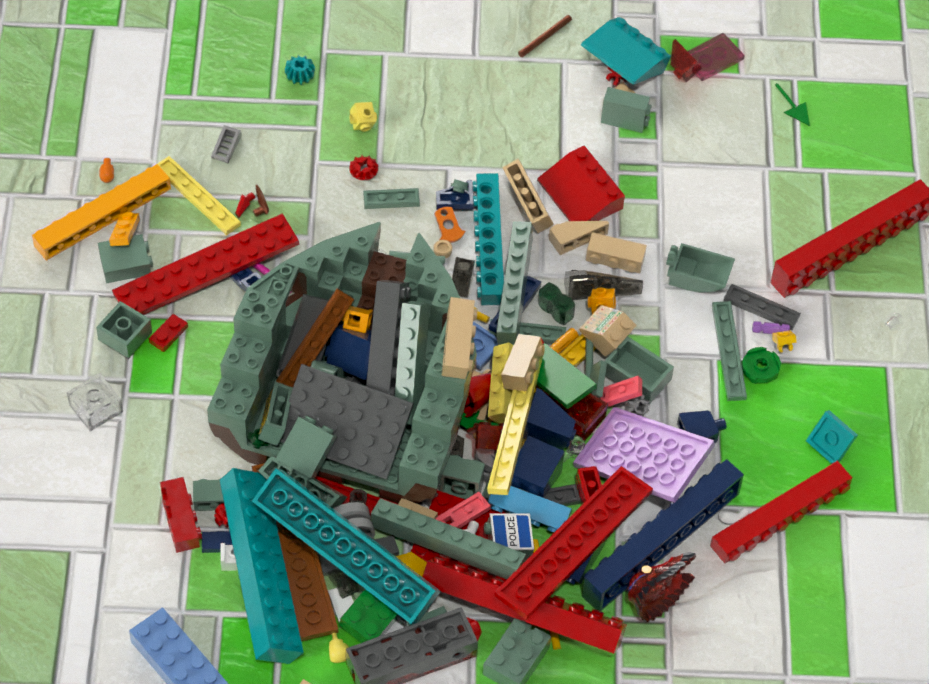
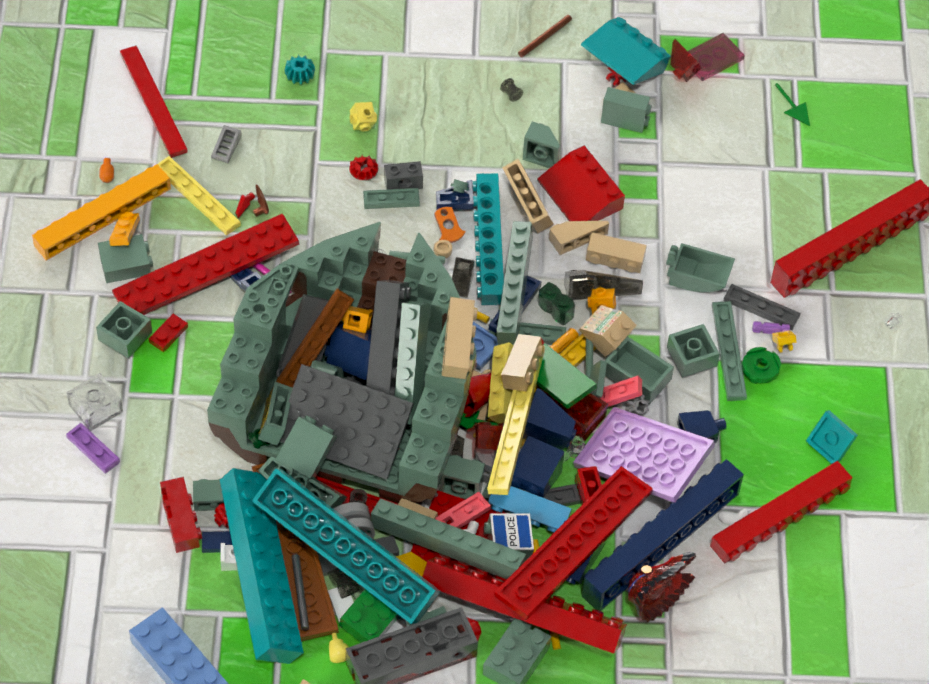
(93, 448): none -> medium lavender tile
(153, 101): none -> red tile
(300, 592): none -> flat silver bar
(403, 175): none -> dark grey brick
(511, 90): none -> clear smoke bush
(540, 146): none -> sand green slope
(693, 350): none -> sand green brick

